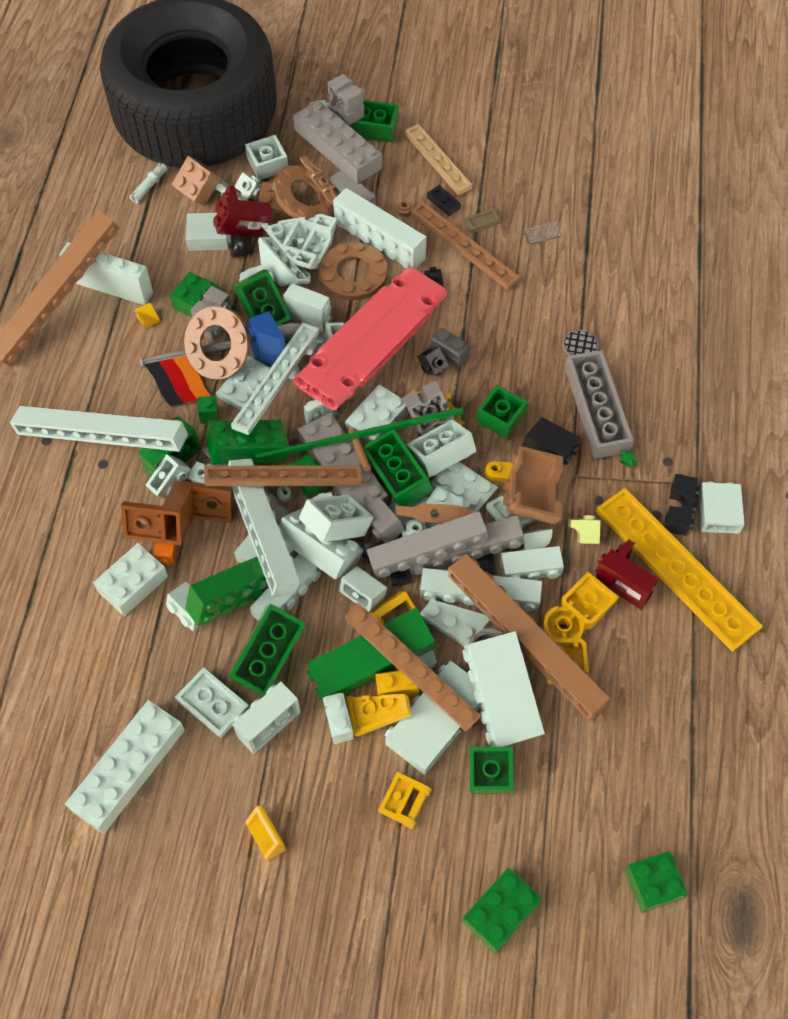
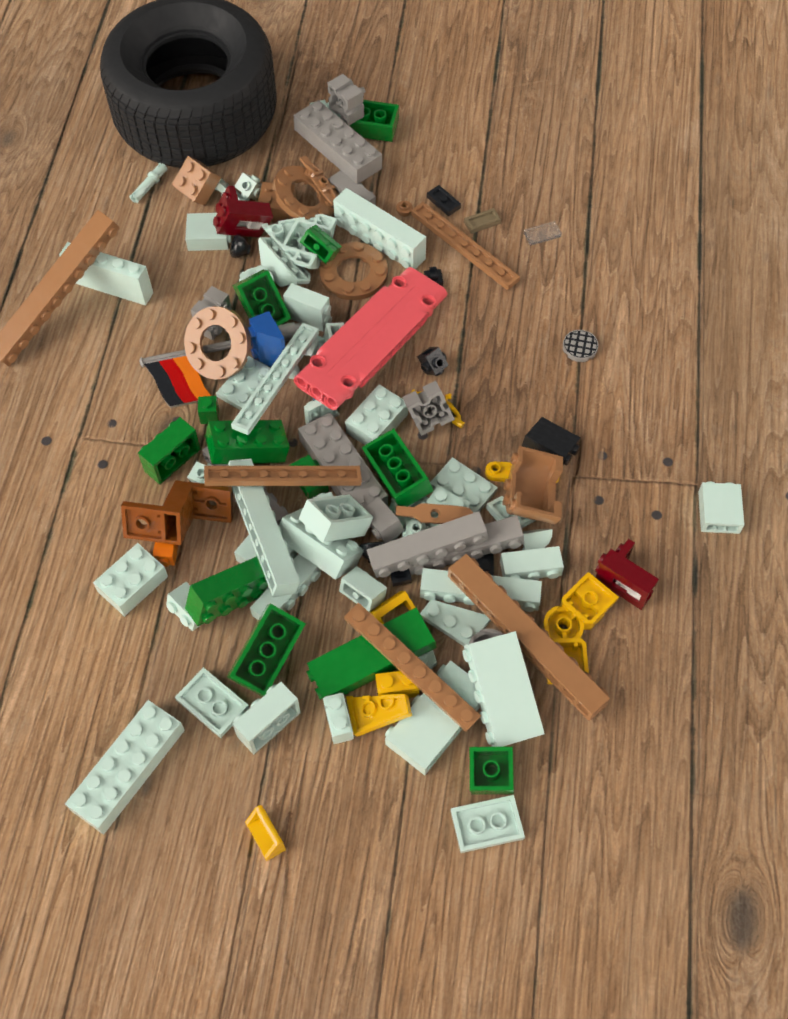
(99, 428): light aqua brick -> none
(147, 315): yellow slope -> none
(166, 474): light aqua brick -> none
(190, 292): green brick -> none
(266, 157): light aqua brick -> none
(280, 495): light aqua hinge -> none
(320, 244): none -> green brick
(359, 434): green piece -> none
(360, 452): medium nougat bar -> none
(397, 798): yellow plate -> none
(438, 159): tan plate -> none
(442, 447): light aqua brick -> none
(454, 348): dark grey brick -> none
(487, 824): none -> light aqua plate
(501, 412): green brick -> none
(501, 910): green brick -> none
(587, 529): yellowish green brick -> none
(598, 404): light grey brick -> none
(628, 459): green plate -> none
(655, 881): green brick -> none
(679, 570): yellow plate -> none
(684, 490): black arch -> none

